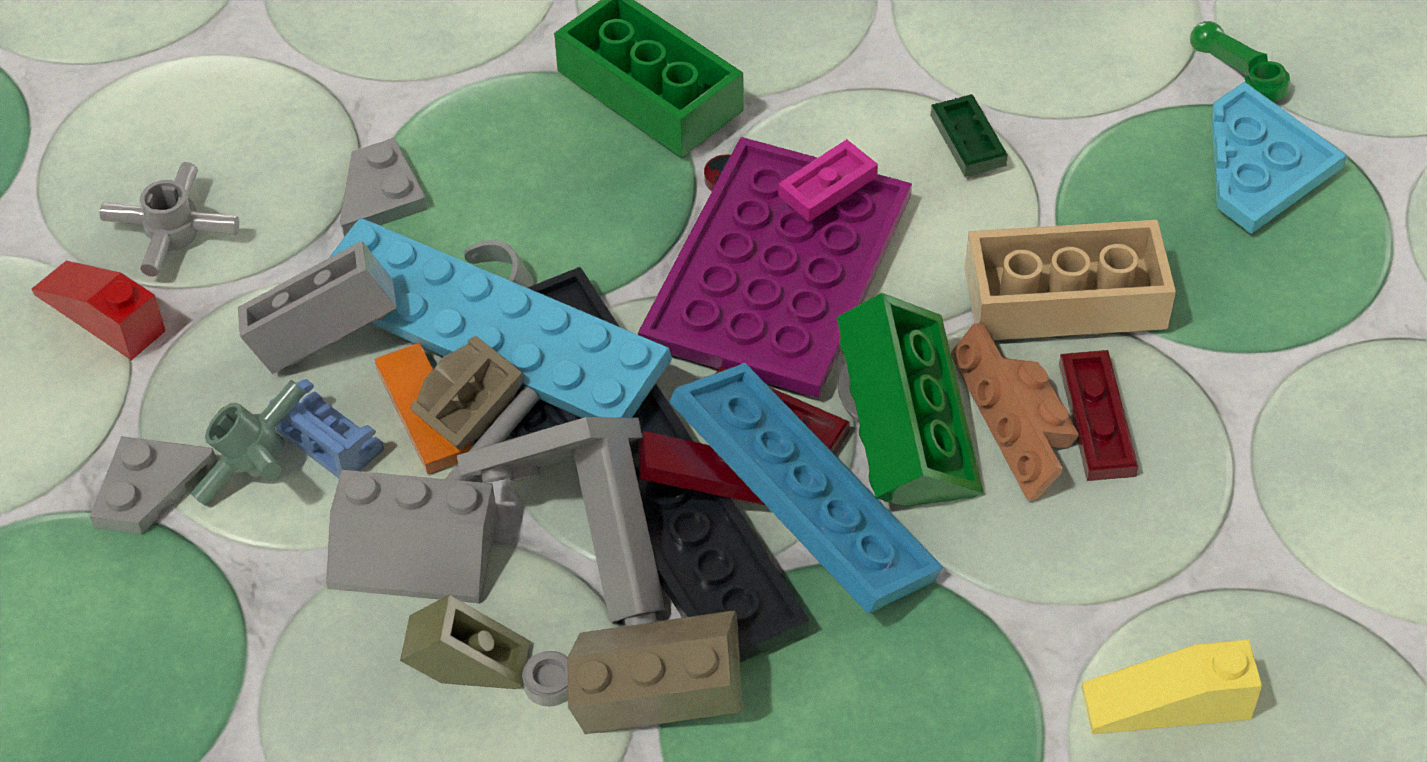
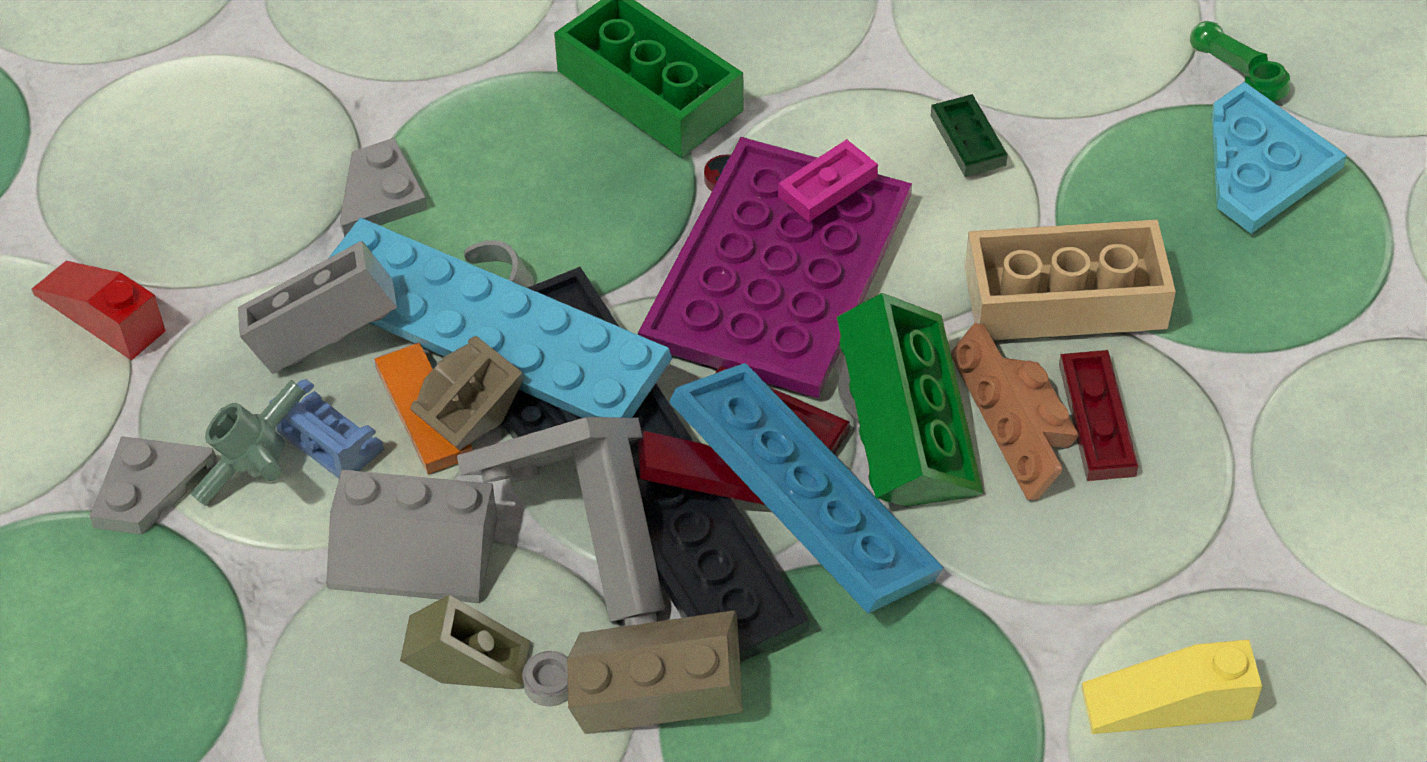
(168, 217): light grey bar -> none
(502, 426): light grey bar -> none

